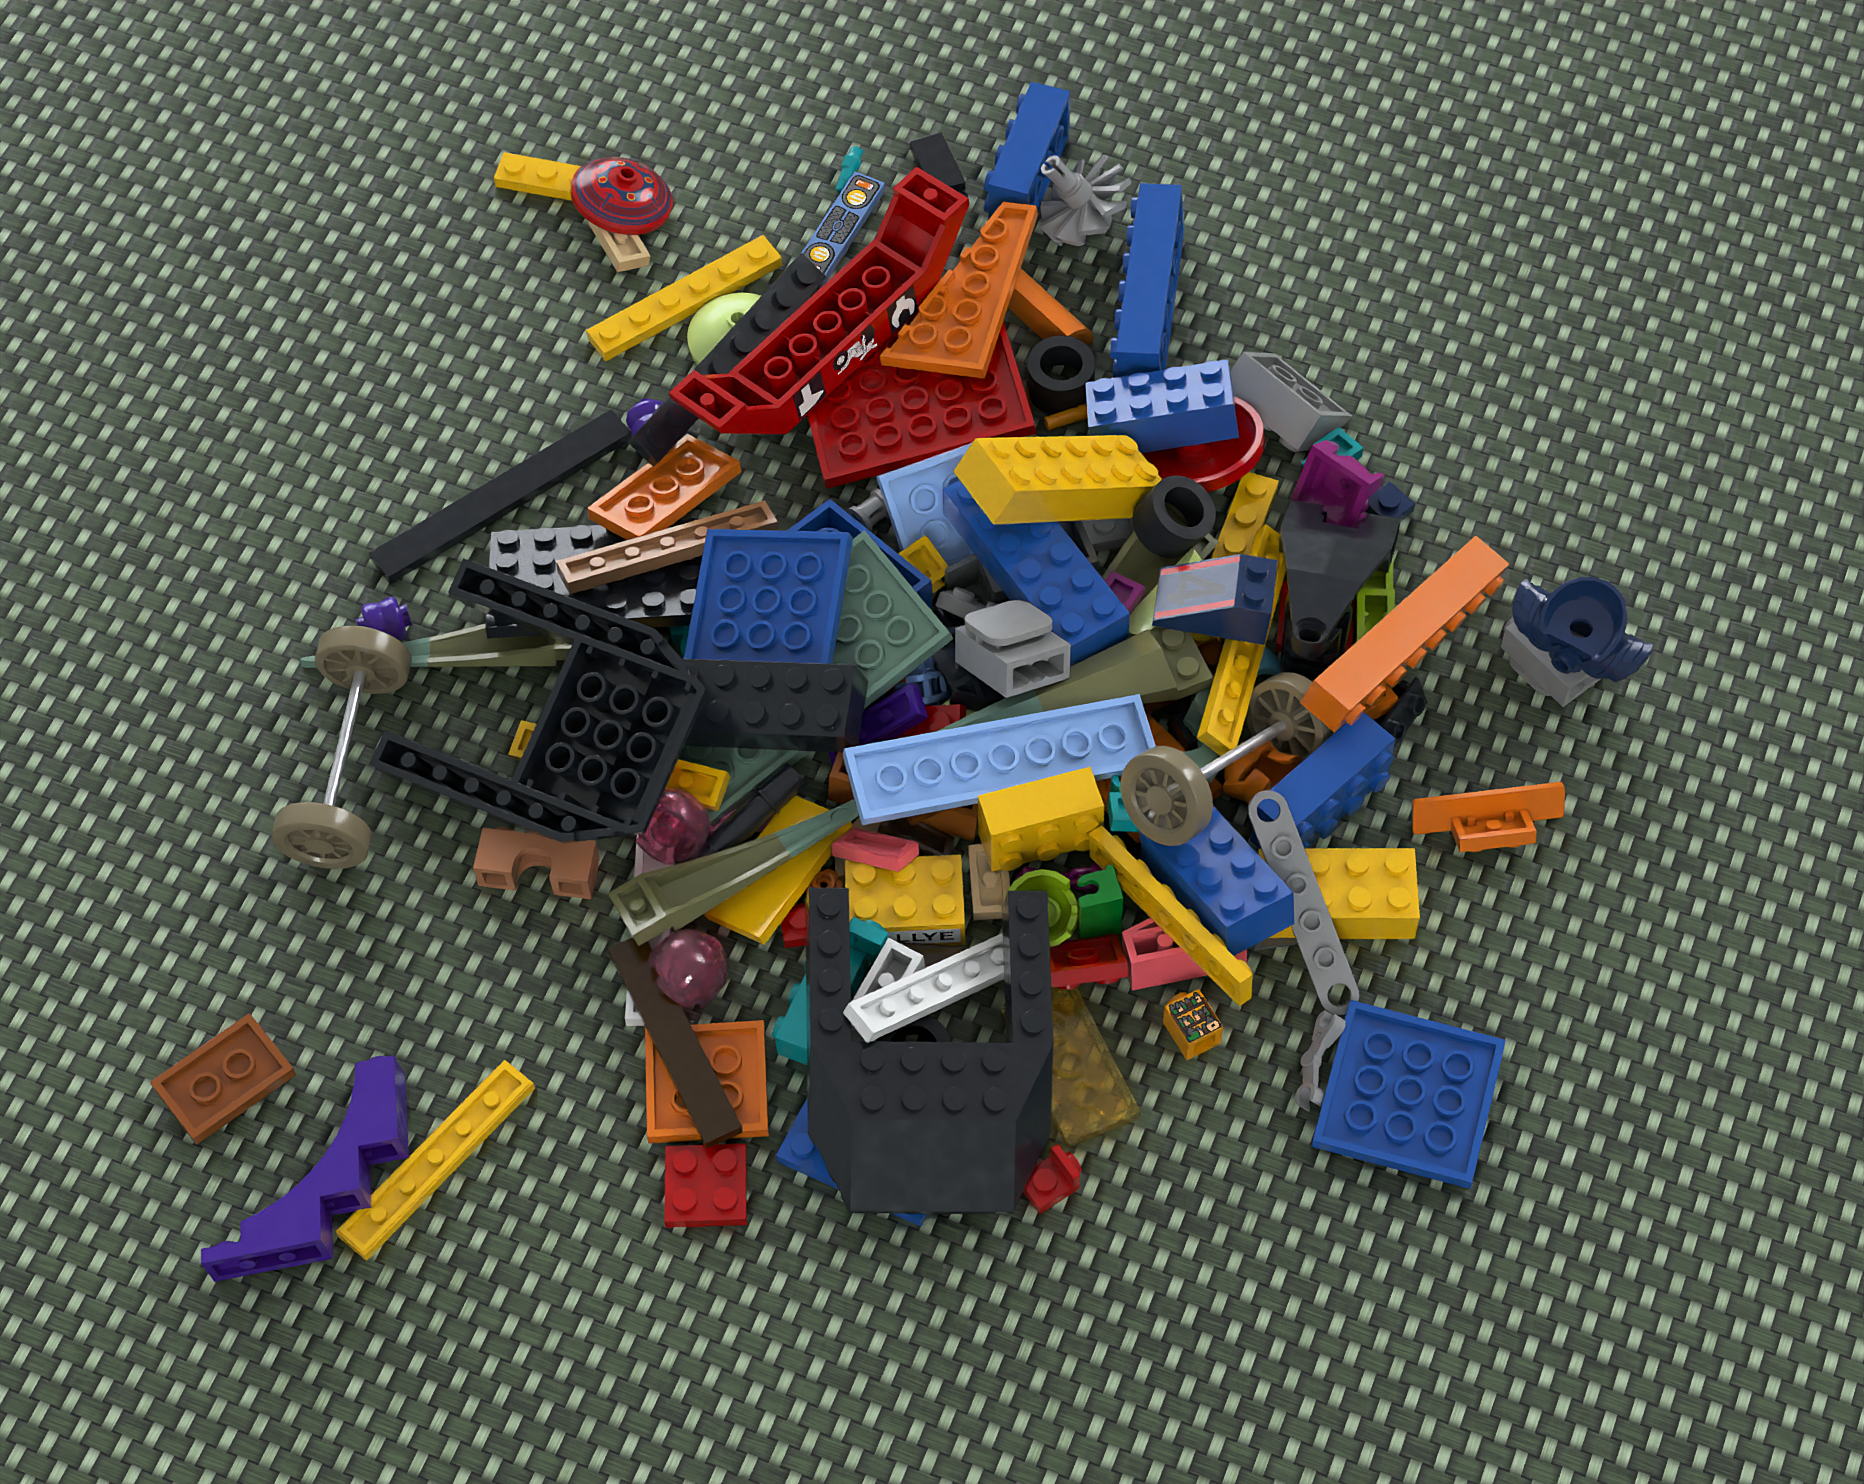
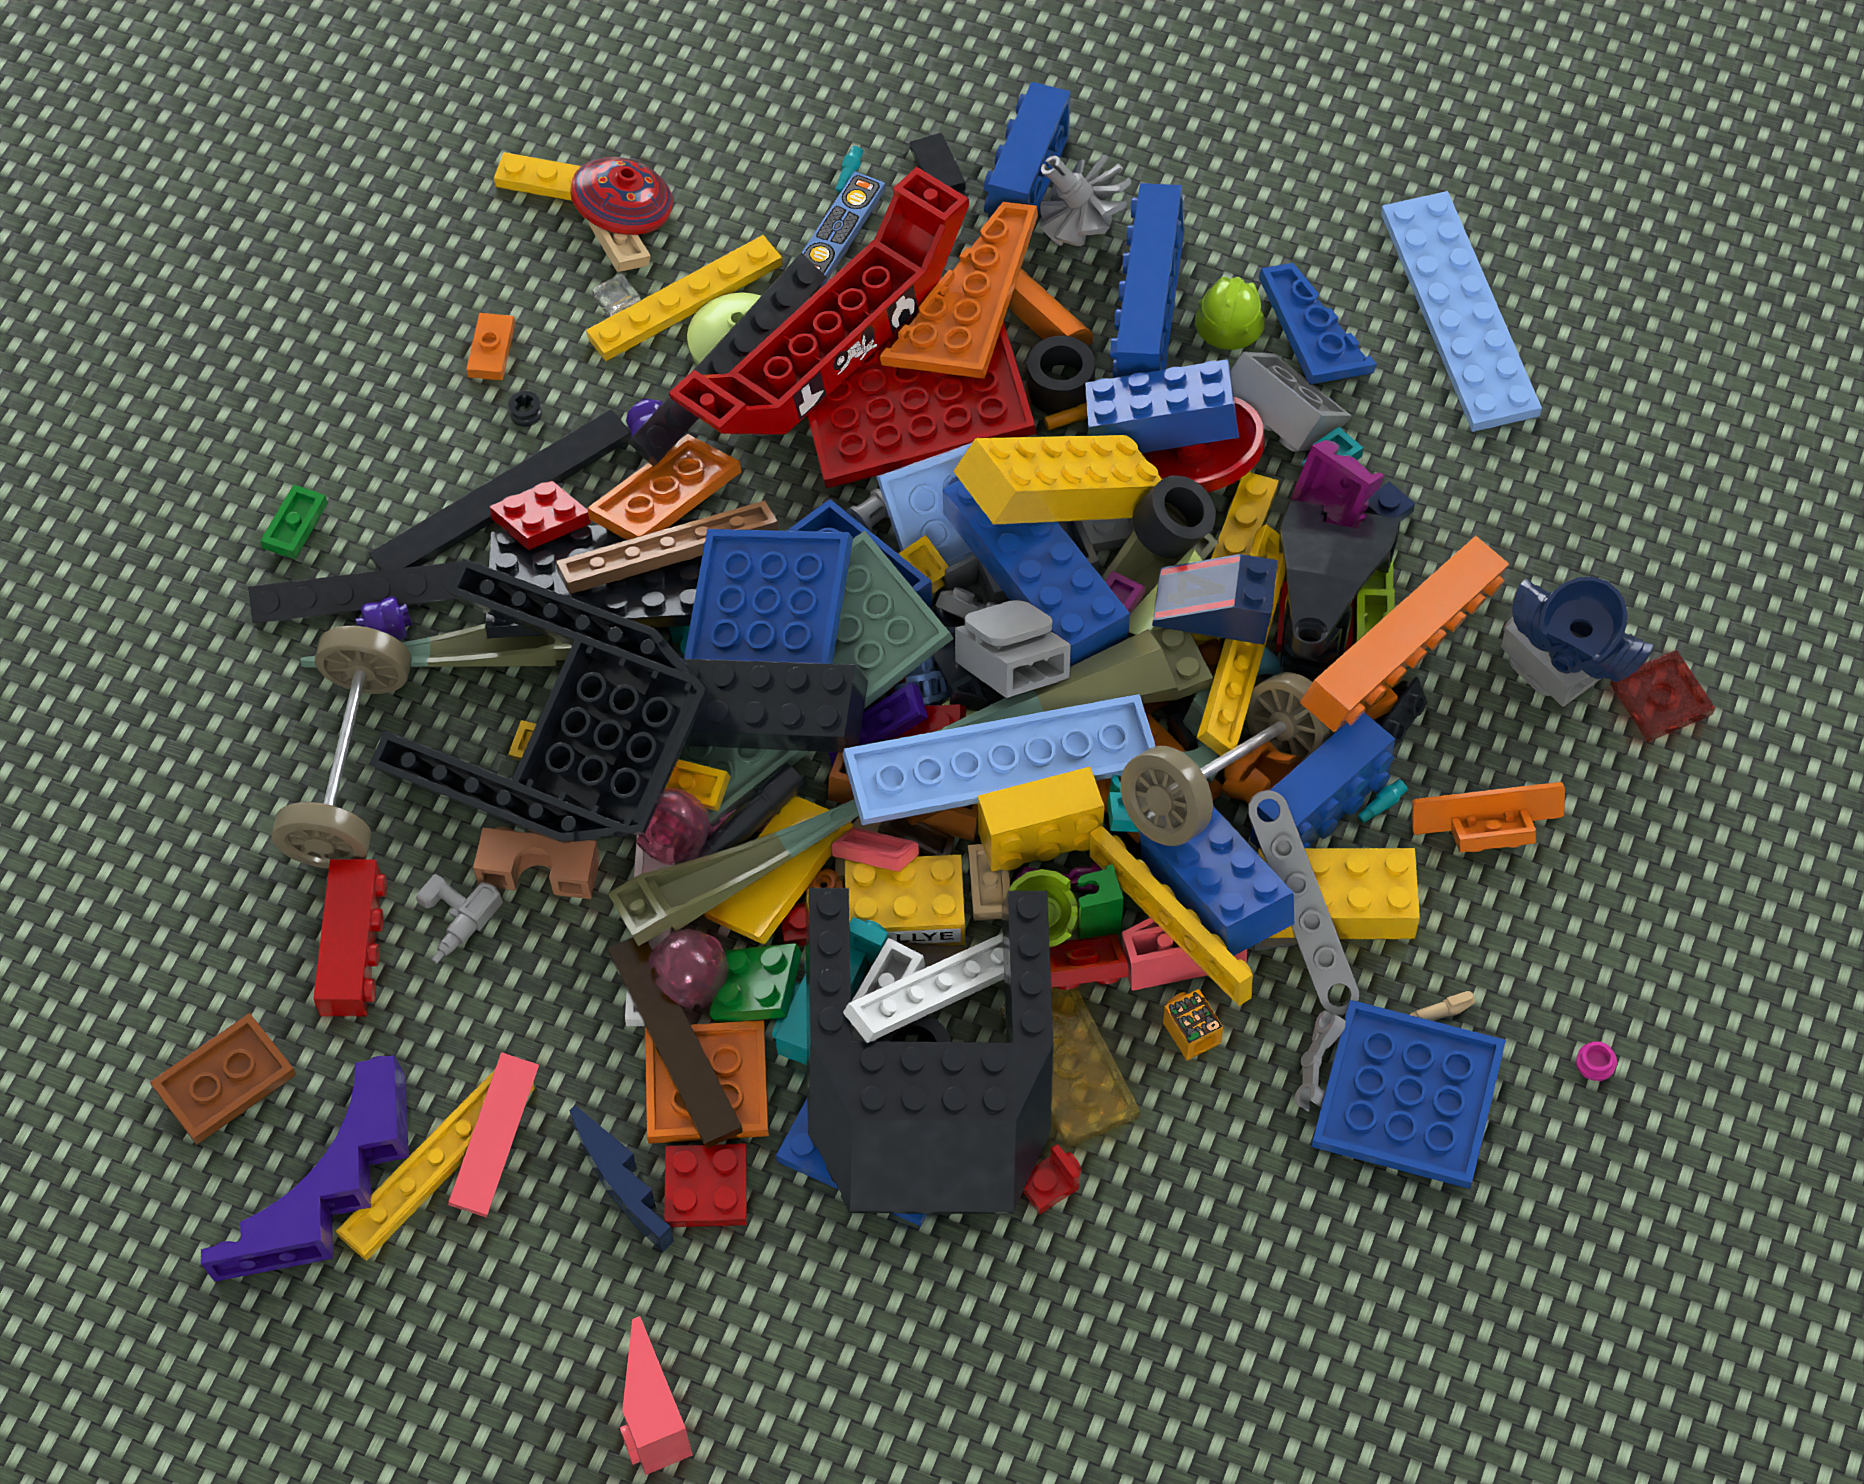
(294, 521): none -> green plate
(349, 938): none -> red brick
(350, 592): none -> black plate
(469, 913): none -> light grey piece
(490, 346): none -> orange plate
(493, 1135): none -> coral tile
(523, 418): none -> black bush
(540, 514): none -> red plate
(615, 295): none -> clear plate
(615, 1169): none -> dark blue slope
(653, 1423): none -> coral slope
(757, 983): none -> green plate
(1230, 314): none -> lime helmet
(1312, 329): none -> blue wing
(1386, 798): none -> teal piece
(1449, 1007): none -> tan piece
(1460, 311): none -> light blue plate
(1596, 1061): none -> dark pink plate
(1663, 696): none -> clear red tile

